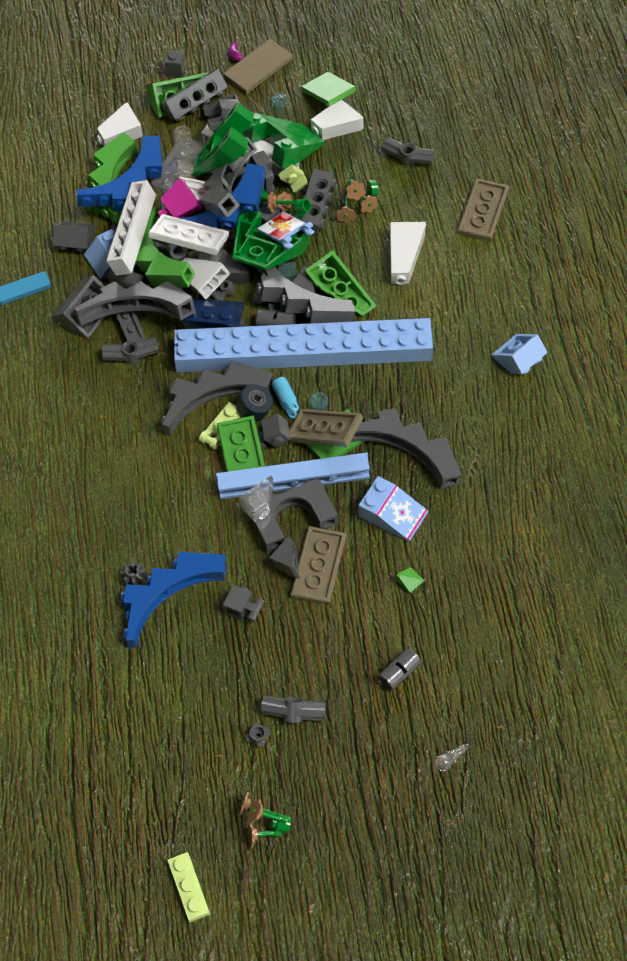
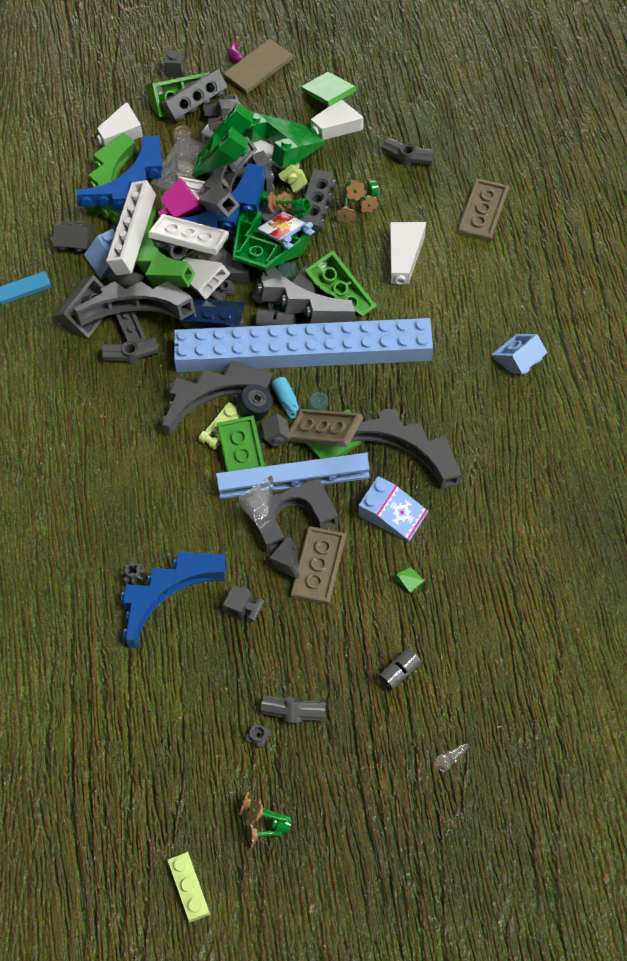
(277, 97): clear light blue bush -> none

